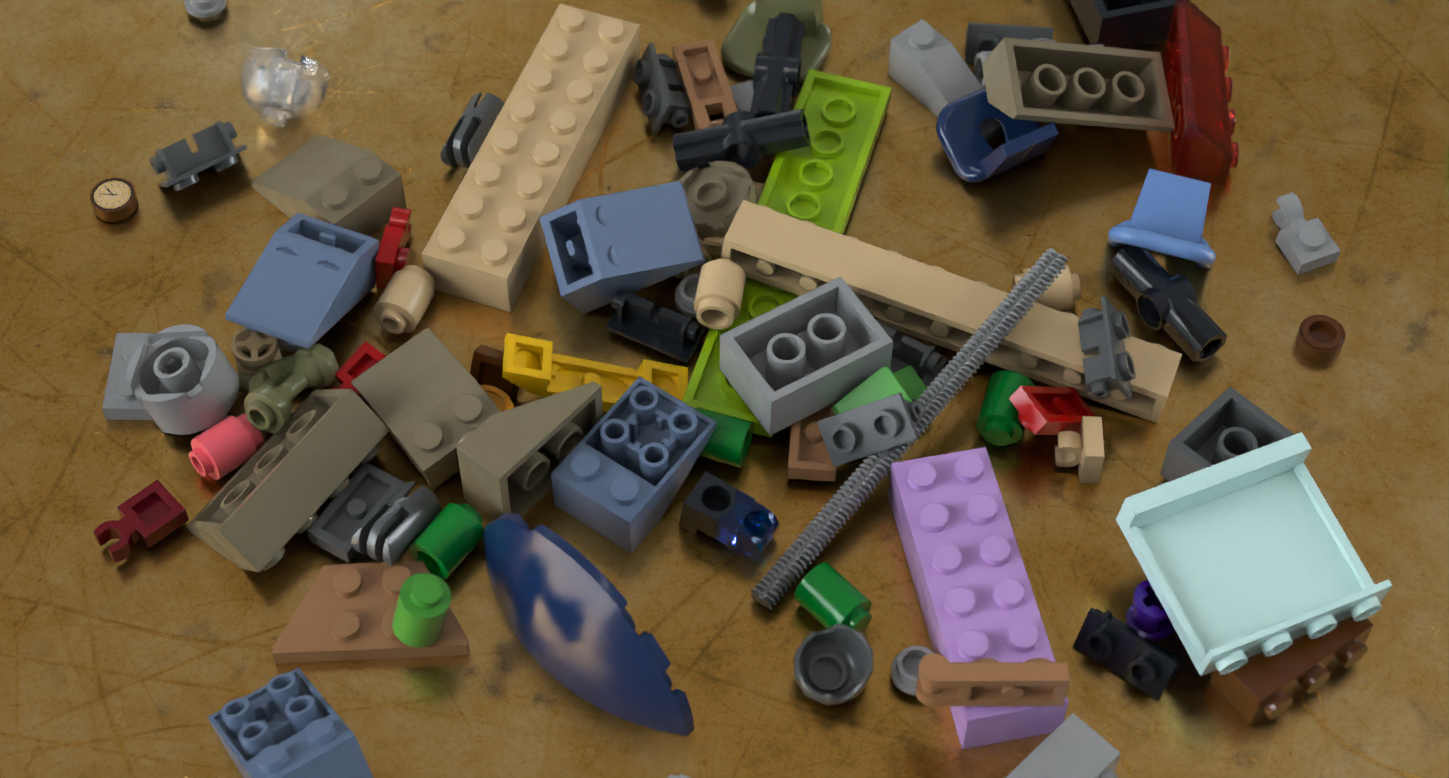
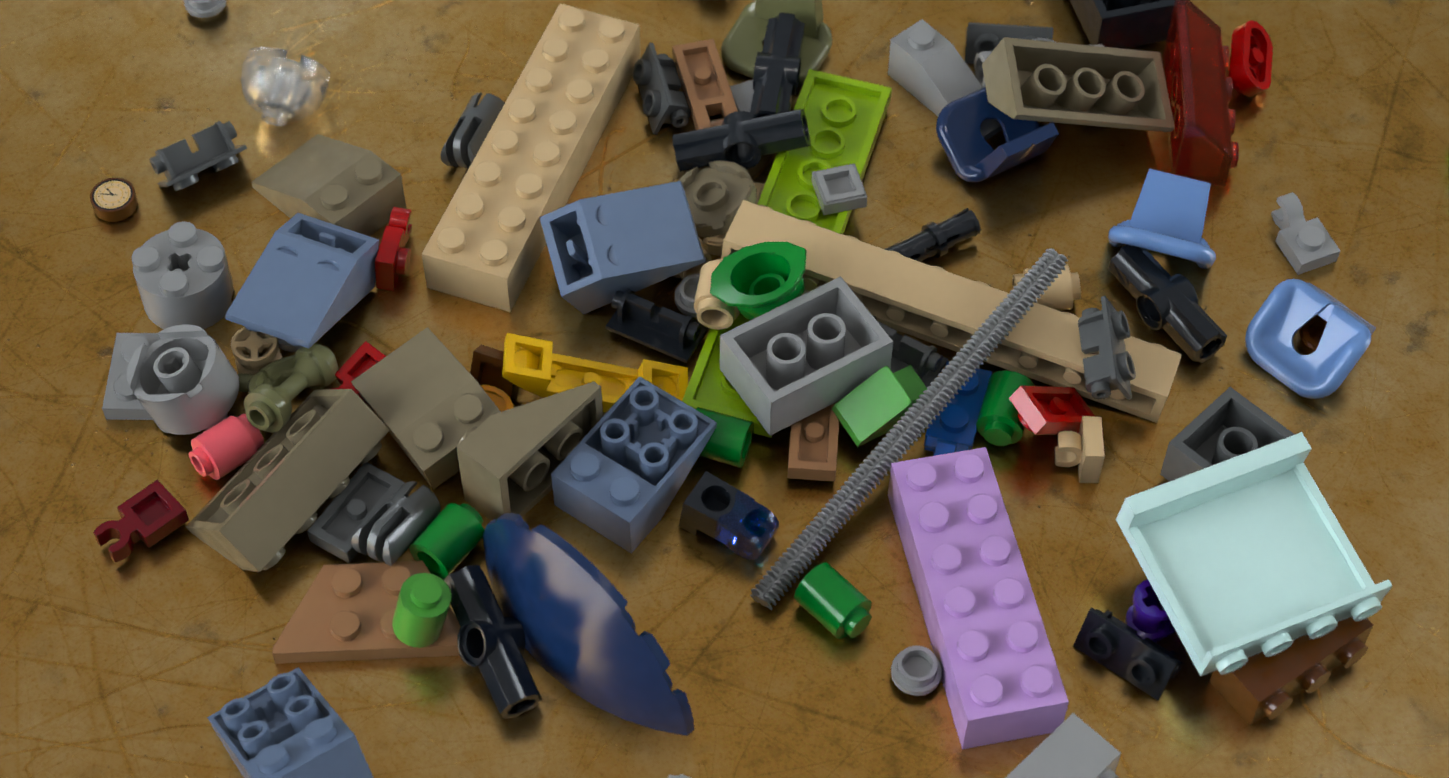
(183, 277): none -> light grey brick
(405, 299): tan brick -> none
(492, 642): none -> black piece
(760, 277): none -> green piece
(833, 664): dark grey hair -> none
(839, 189): none -> light grey tile
(870, 428): dark grey hinge -> none
(939, 237): none -> black pin
(956, 425): none -> blue hinge
(991, 682): medium nougat plate -> none
(1251, 59): none -> red plate
(1282, 315): none -> medium blue piece

